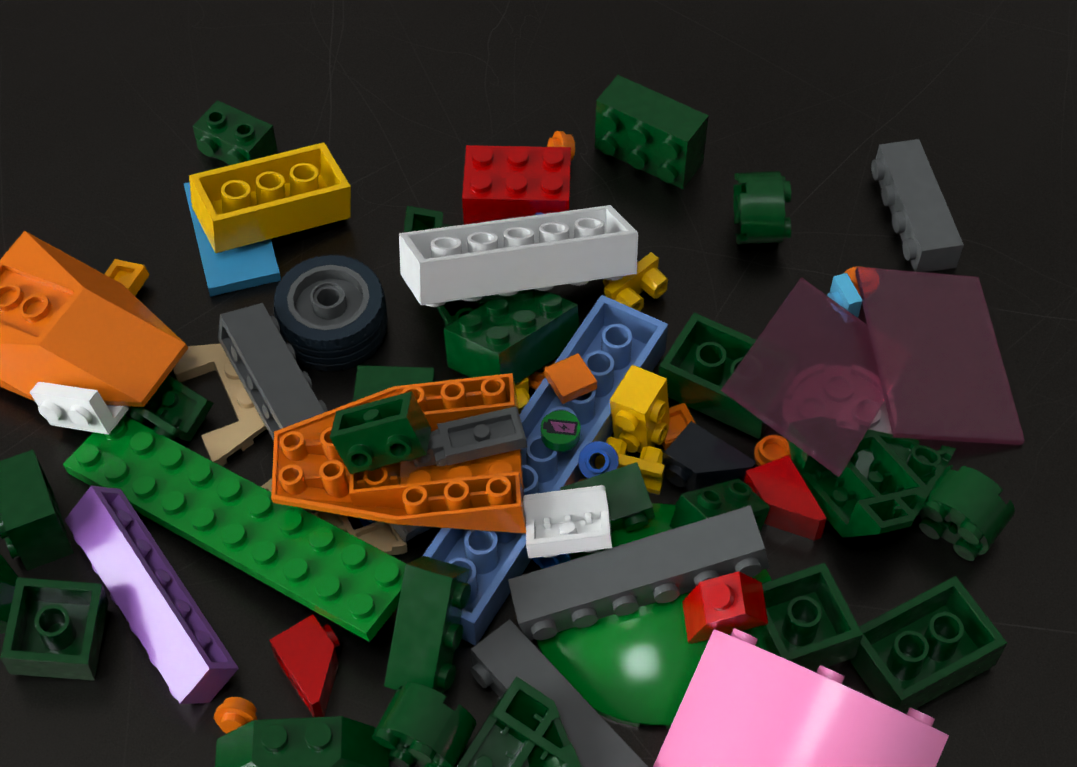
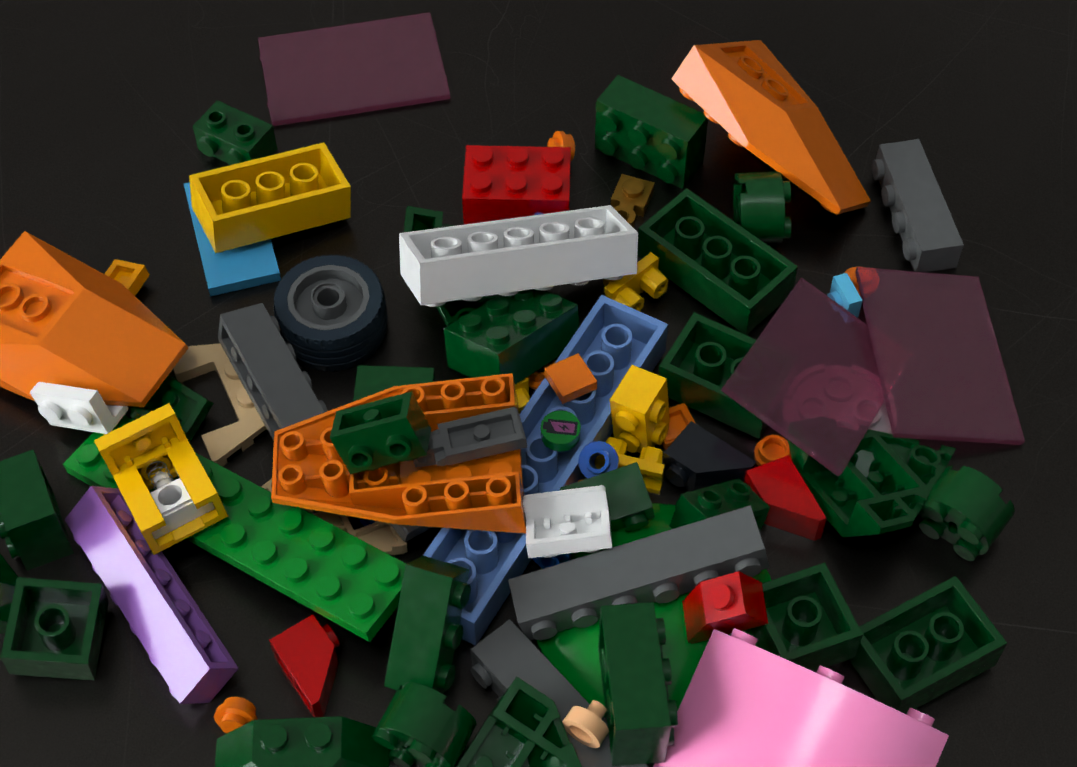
(149, 456): none -> yellow brick
(352, 69): none -> clear pink piece
(587, 724): none -> light nougat tile
(632, 197): none -> pearl gold plate
(636, 684): none -> dark green brick
(717, 261): none -> dark green brick
(772, 118): none -> orange wedge

